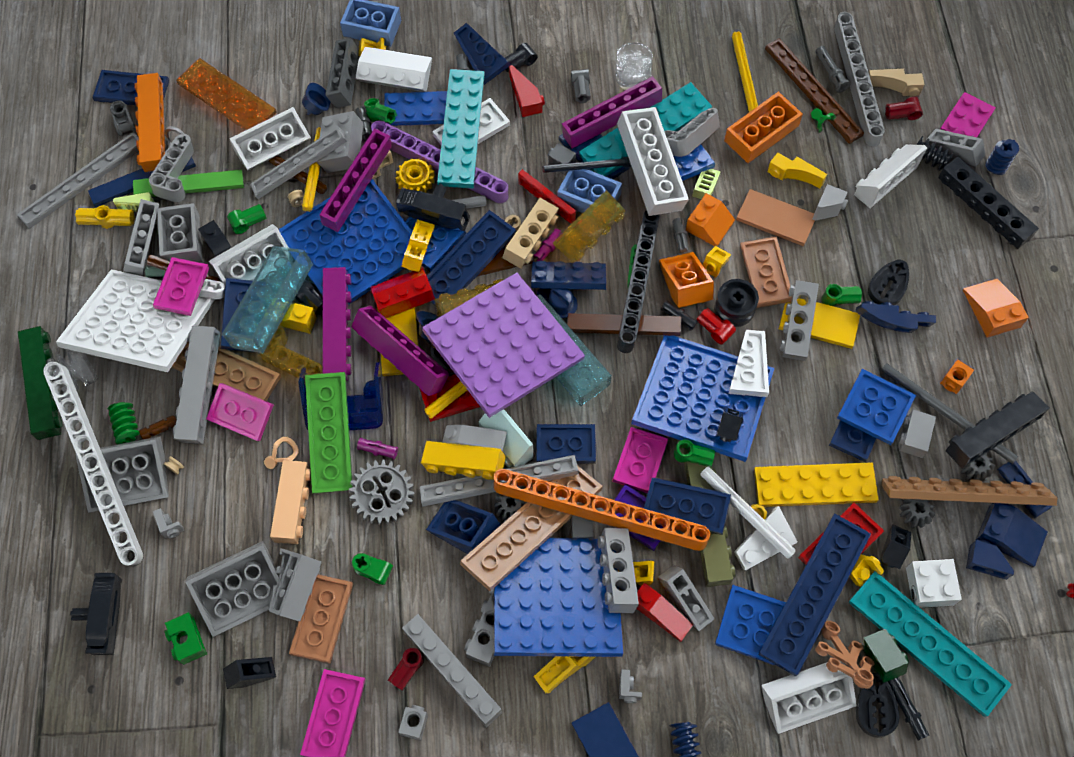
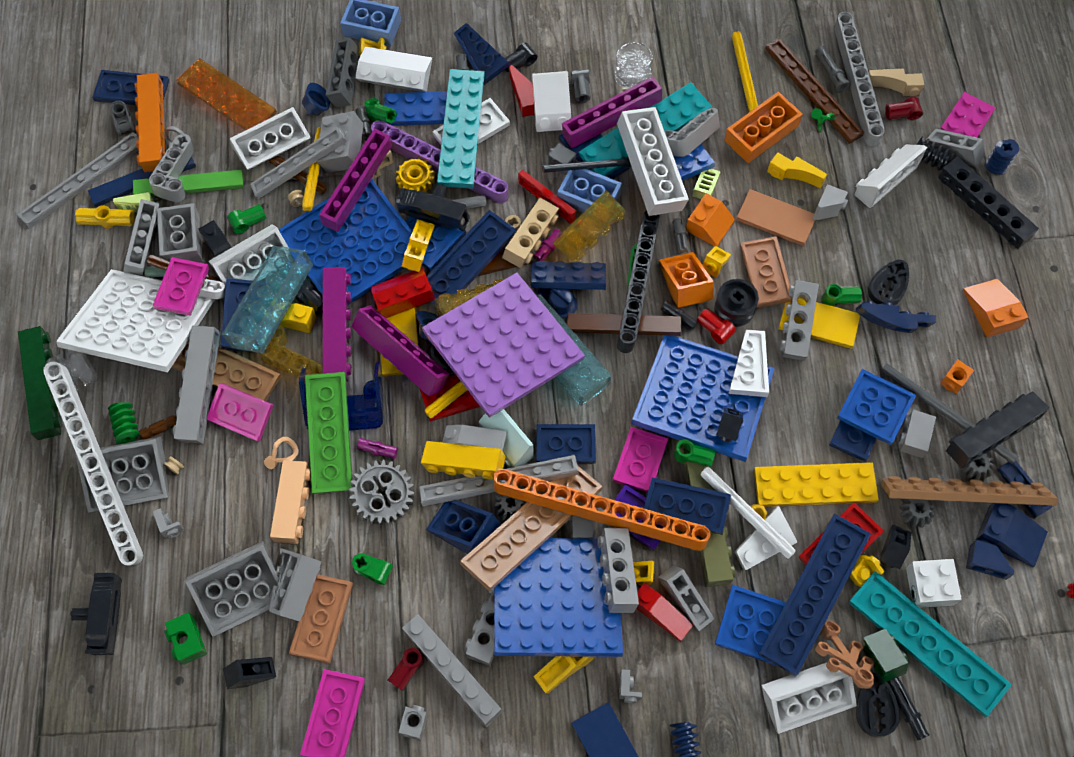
(551, 100): none -> white slope

